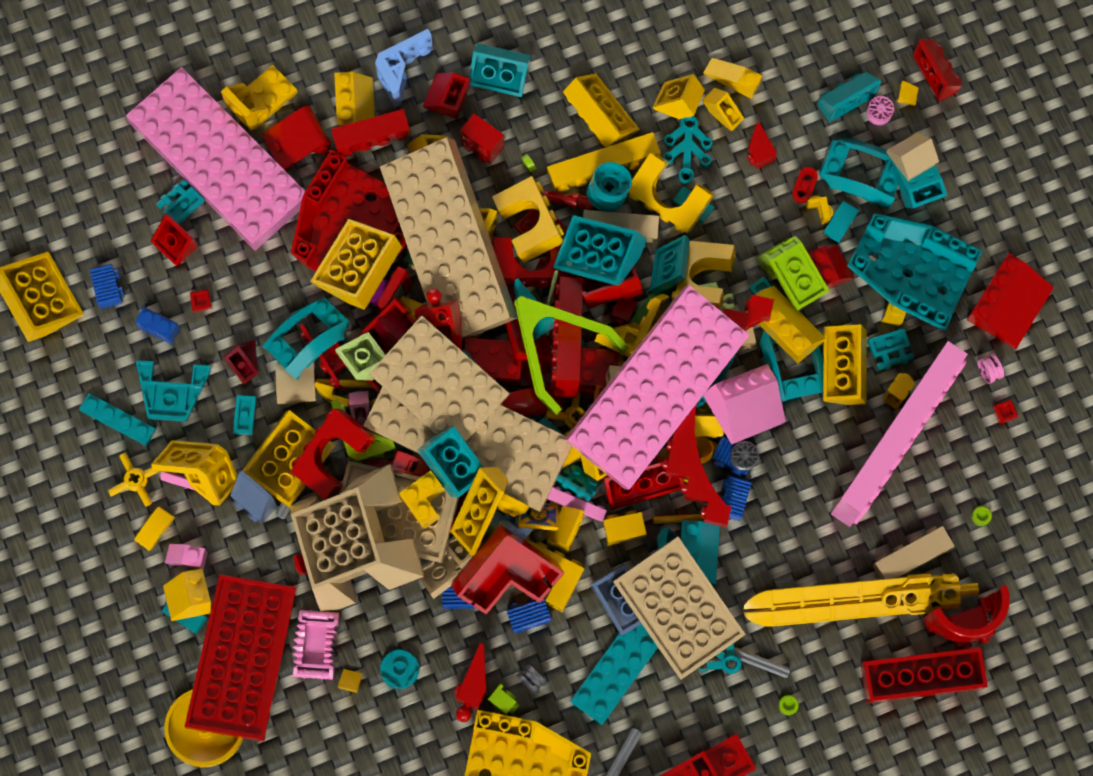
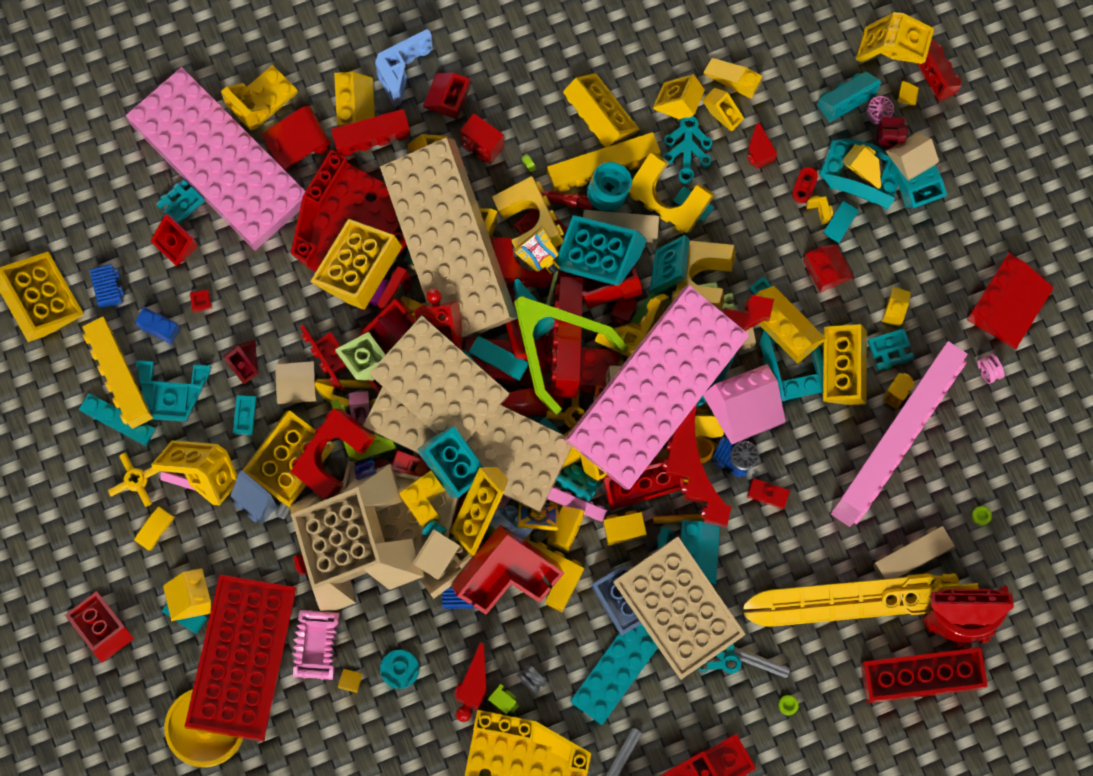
(99, 627): none -> red slope
(117, 372): none -> yellow brick
(186, 556): bright pink slope -> none
(296, 362): teal wedge -> none
(365, 468): none -> clear blue slope
(433, 525): none -> teal wheel
(436, 554): none -> tan slope
(498, 358): none -> teal tile
(499, 70): teal slope -> none
(512, 506): yellow piece -> none
(528, 615): blue brick -> none
(539, 251): none -> torso
(736, 495): blue brick -> none
(768, 493): none -> red plate
(794, 271): lime bracket -> none
(864, 164): none -> yellow slope
(891, 132): none -> dark red hinge
(897, 38): none -> yellow bracket
(925, 253): teal wedge -> none
(972, 605): none -> red wedge
(1005, 411): red tile -> none

